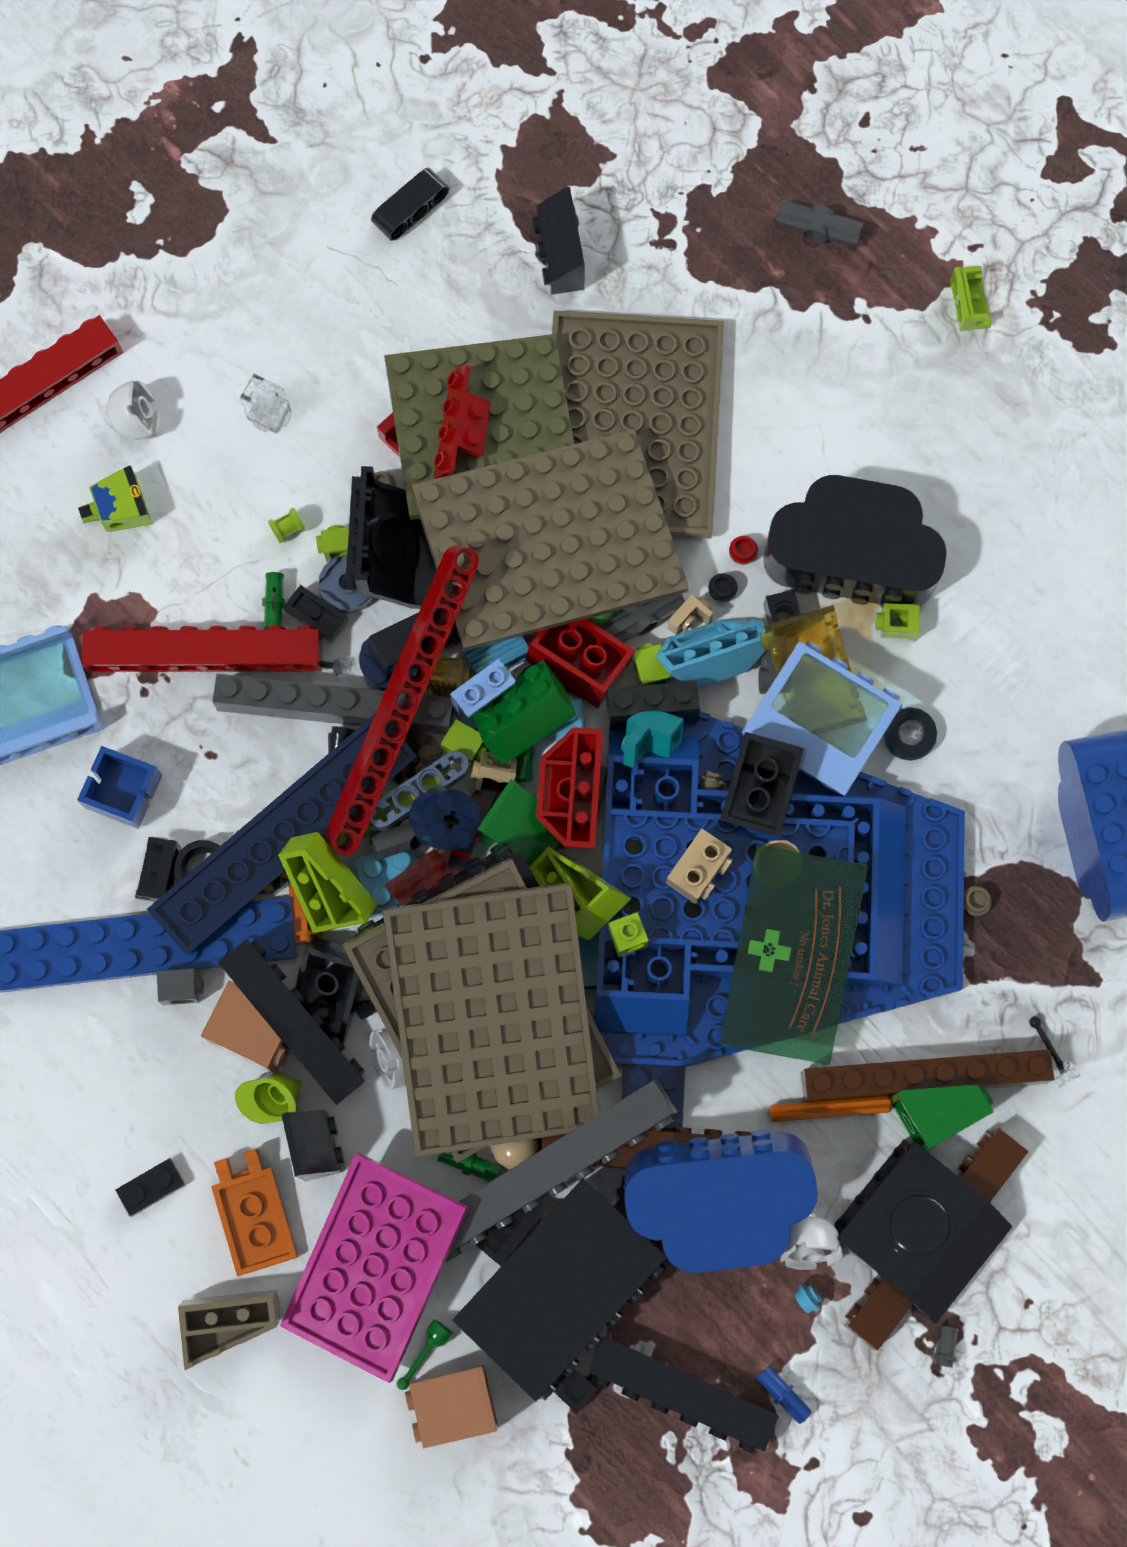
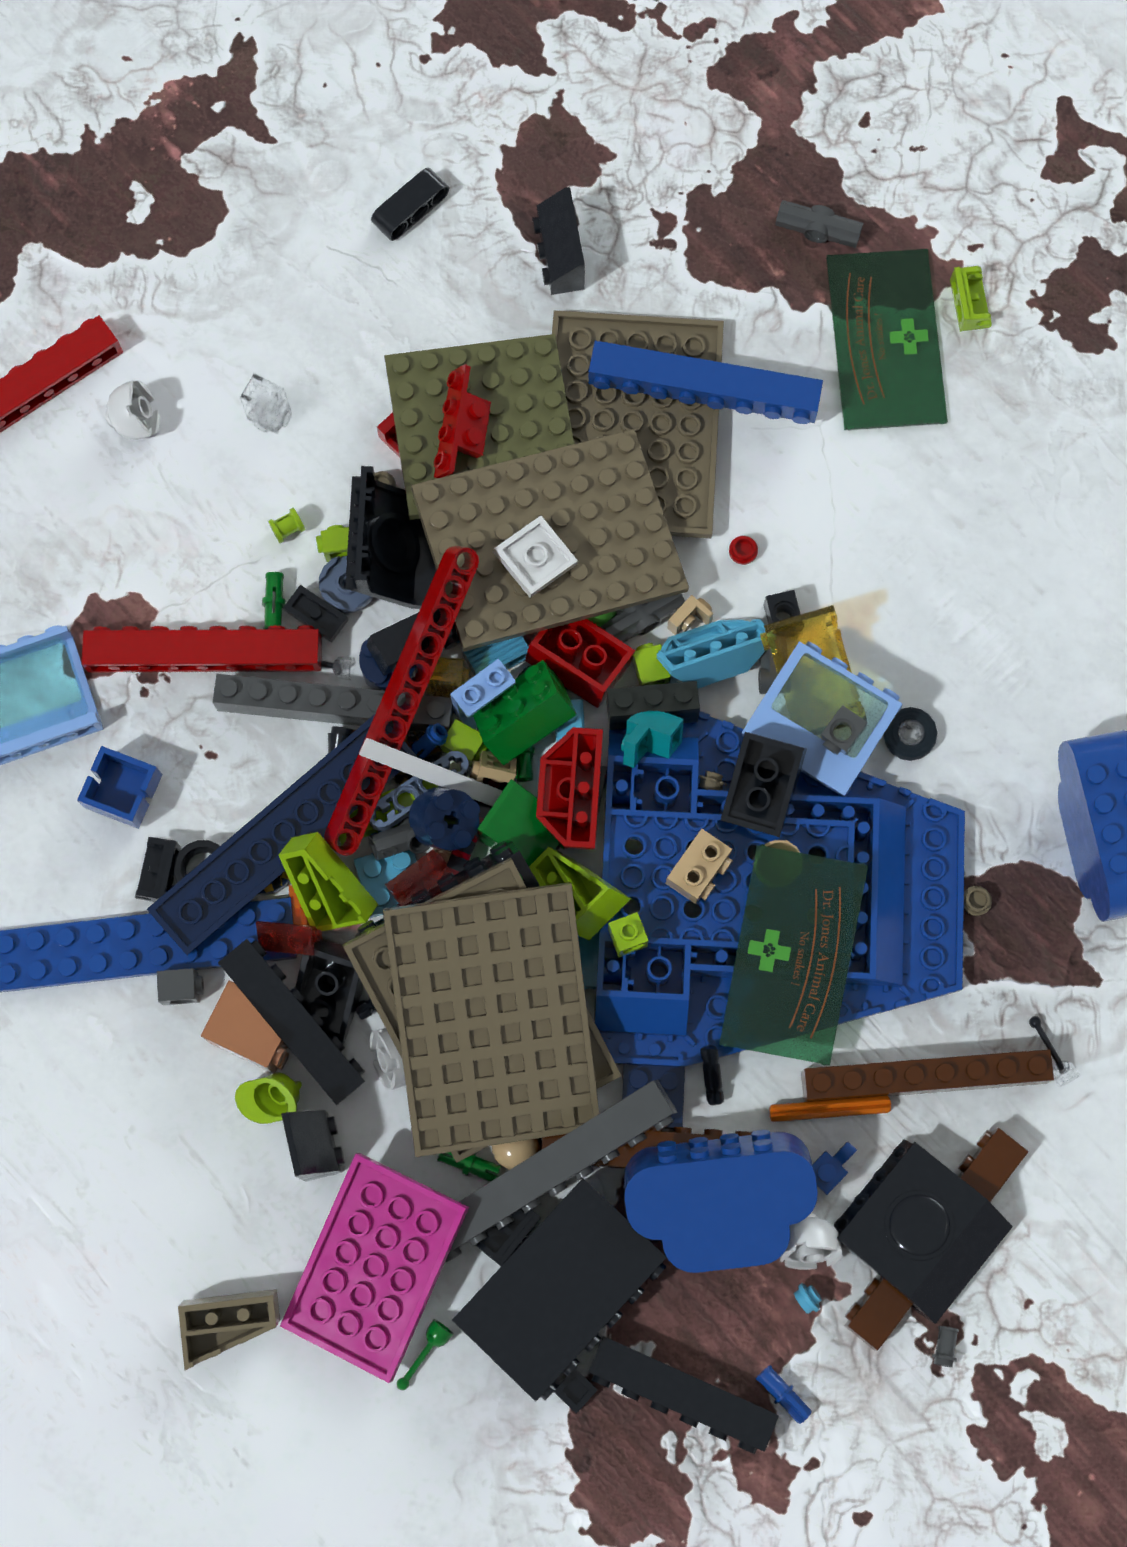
(117, 502): lime torso -> none
(150, 1187): black plate -> none
(252, 1215): orange tile -> none
(287, 937): none -> clear red hinge
(429, 771): none -> white sticker
(434, 736): none -> blue pin
(452, 1407): nougat slope -> none
(535, 556): none -> white plate
(705, 382): none -> blue brick
(712, 1075): none -> black axle
(722, 588): black plate -> none
(830, 1170): none -> blue plate
(848, 718): none -> dark grey brick
(856, 544): black brick -> none
(886, 339): none -> clear green piece
(906, 614): lime brick -> none
(940, 1112): green slope -> none

